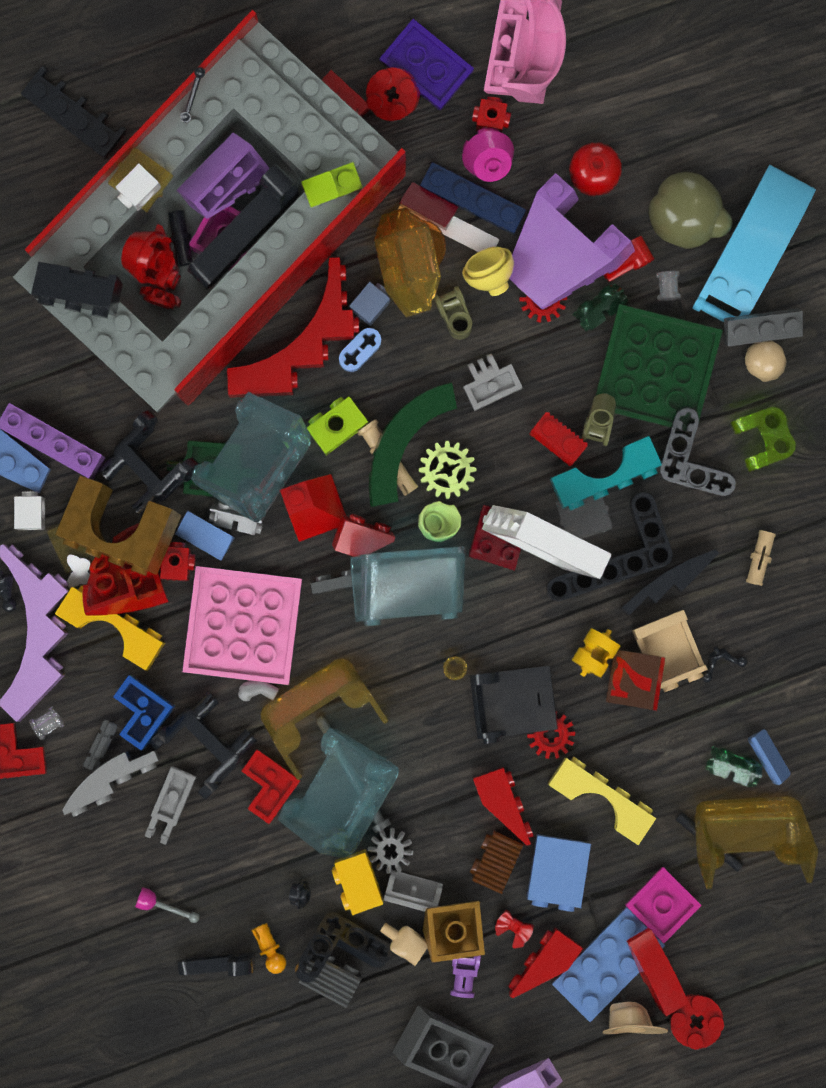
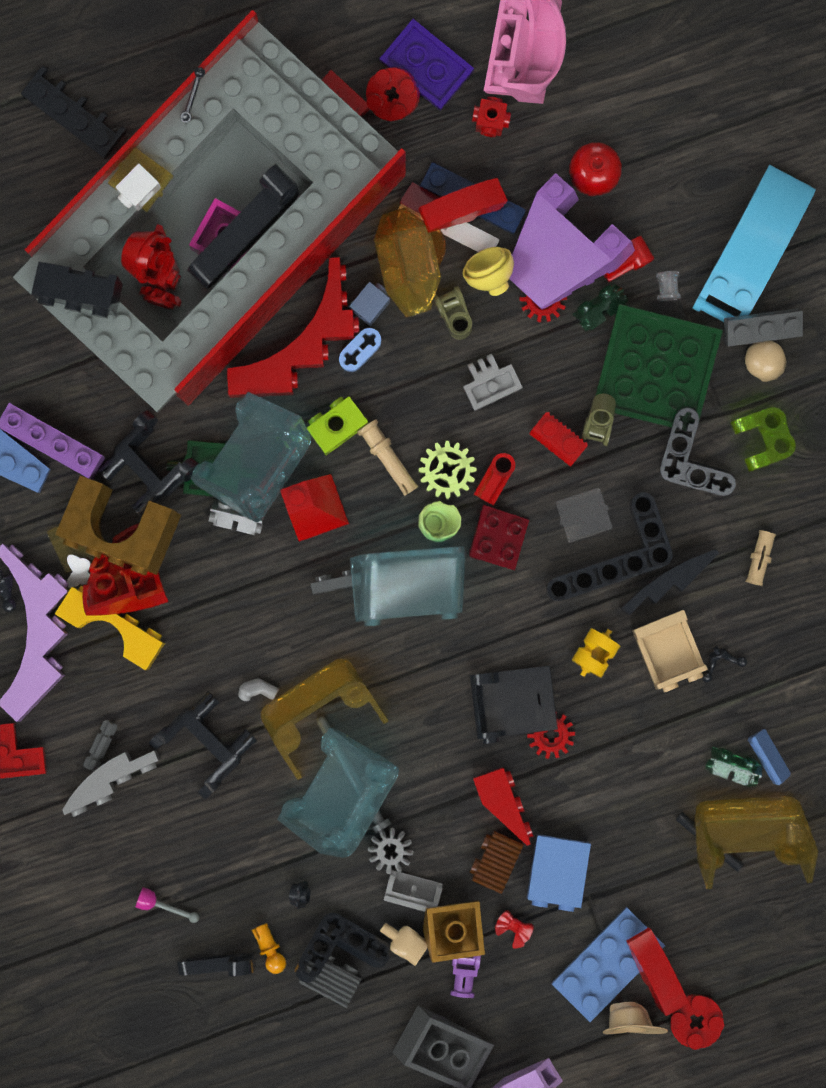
(29, 512): white brick -> none
(46, 723): clear bush -> none
(148, 708): blue brick -> none
(171, 801): light grey hinge -> none
(180, 238): black pin -> none
(181, 571): red brick -> none
(204, 535): medium blue slope -> none
(224, 177): medium lavender wedge -> none
(242, 625): bright pink plate -> none
(276, 784): red plate -> none
(331, 184): lime slope -> none
(358, 882): yellow brick -> none
(359, 538): red slope -> none
(397, 436): dark green tile -> none
(459, 660): clear yellow bush -> none
(463, 205): none -> red slope
(488, 155): dark pink cone -> none
(494, 481): none -> red piece
(546, 541): white window -> none
(551, 960): red slope -> none
(630, 819): light yellow arch -> none
(635, 680): reddish brown tile -> none
(637, 460): teal arch -> none
(663, 904): dark pink plate -> none
(688, 211): olive piece -> none

